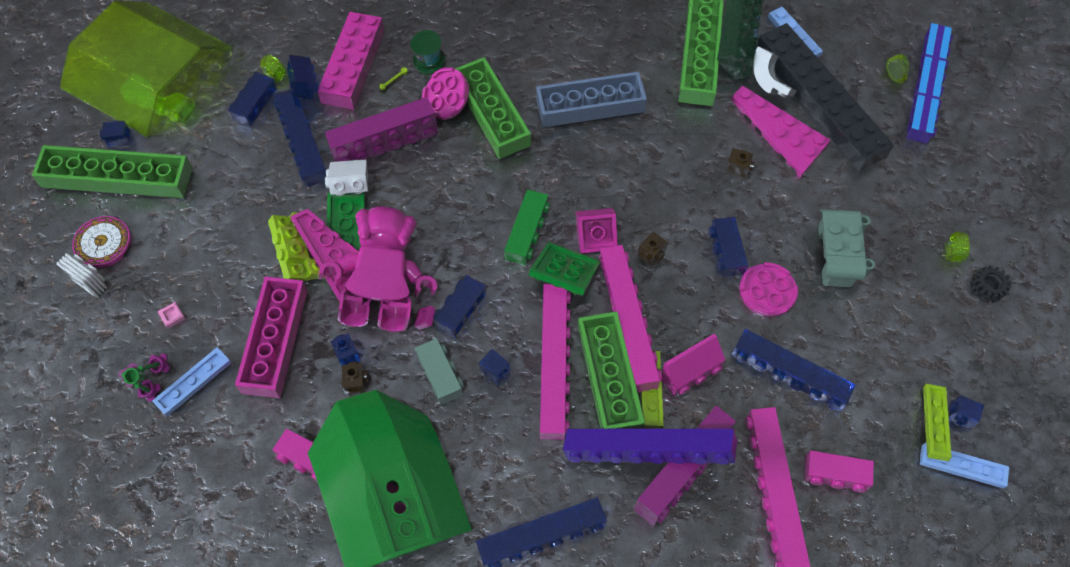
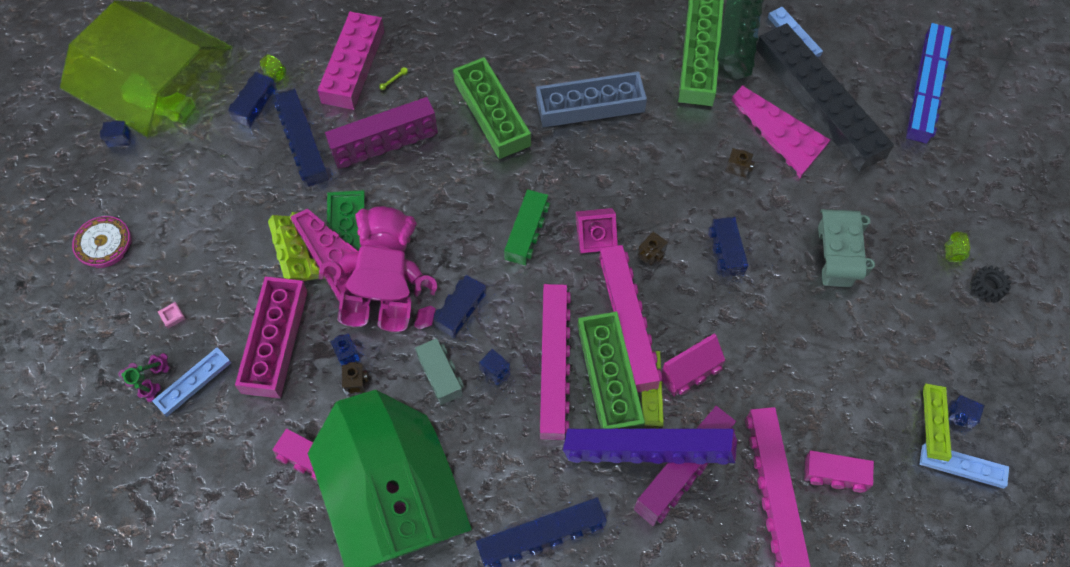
(83, 274): white brick -> none
(112, 171): bright green brick -> none
(301, 77): clear blue brick -> none
(347, 177): white brick -> none
(427, 52): dark green hat -> none
(447, 92): dark pink tile -> none
(565, 268): green plate -> none
(765, 74): arch -> none
(768, 289): dark pink tile -> none
(793, 370): clear blue brick -> none
(898, 68): rock -> none

